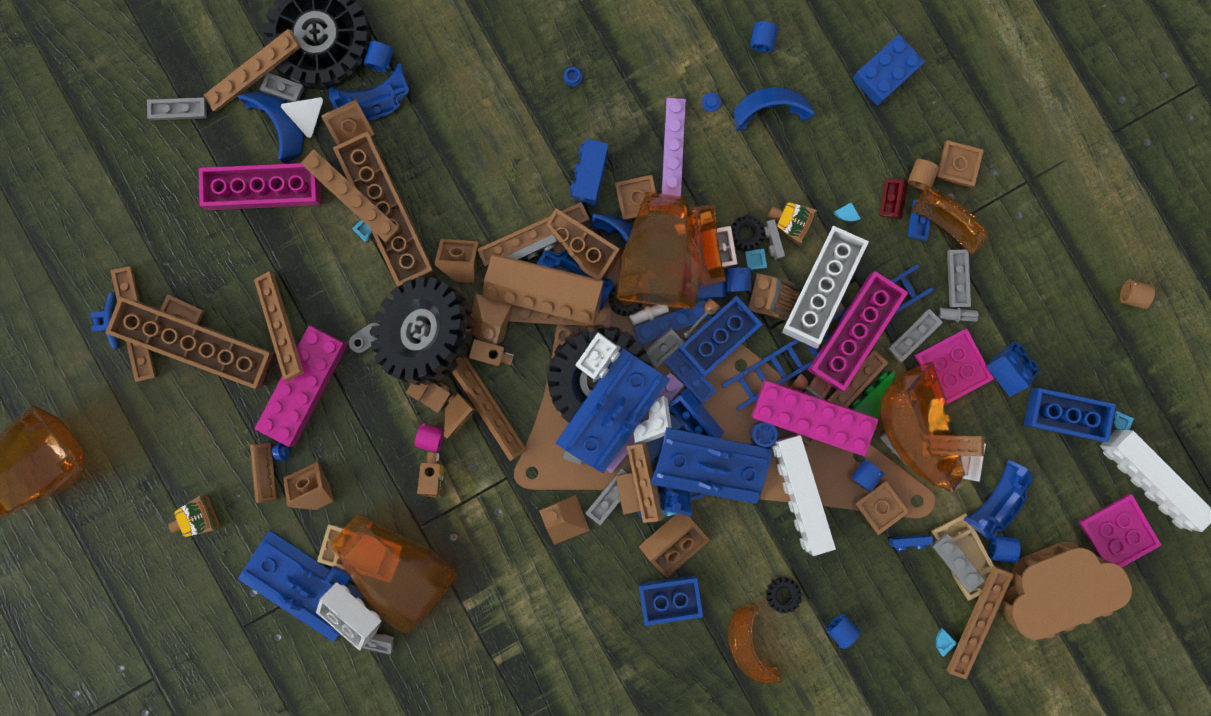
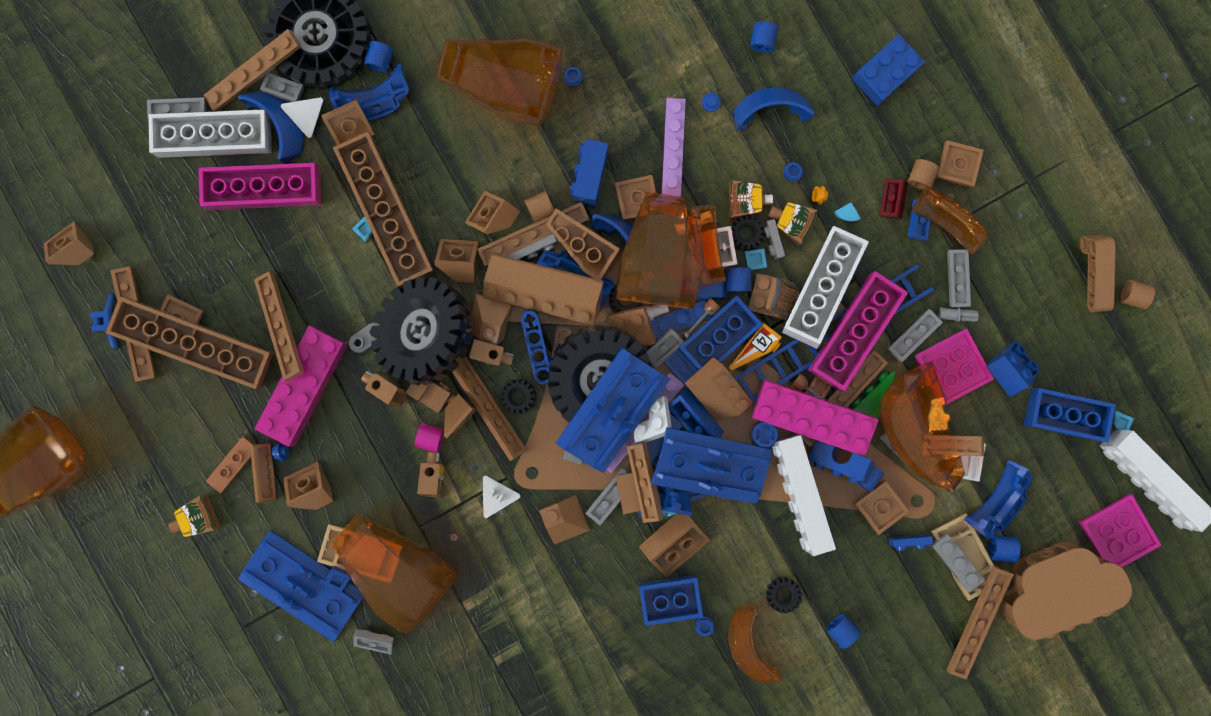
(68, 247): none -> medium nougat slope
(210, 133): none -> white brick
(231, 465): none -> nougat plate
(348, 615): white brick -> none
(350, 196): medium nougat plate -> none
(384, 388): none -> medium nougat torso
(492, 214): none -> medium nougat slope
(496, 496): none -> white piece
(503, 75): none -> clear orange windscreen
(508, 390): none -> black tyre
(533, 347): none -> blue beam
(539, 206): none -> medium nougat piece
(598, 357): white bracket -> none
(636, 323): none -> medium nougat plate
(704, 626): none -> blue plate
(718, 391): none -> medium nougat slope
(746, 199): none -> torso
(761, 342): none -> slope
(793, 171): none -> blue plate
(819, 194): none -> light orange plate
(857, 468): none -> blue arch
(944, 642): medium azure tile -> none
(1101, 271): none -> medium nougat beam

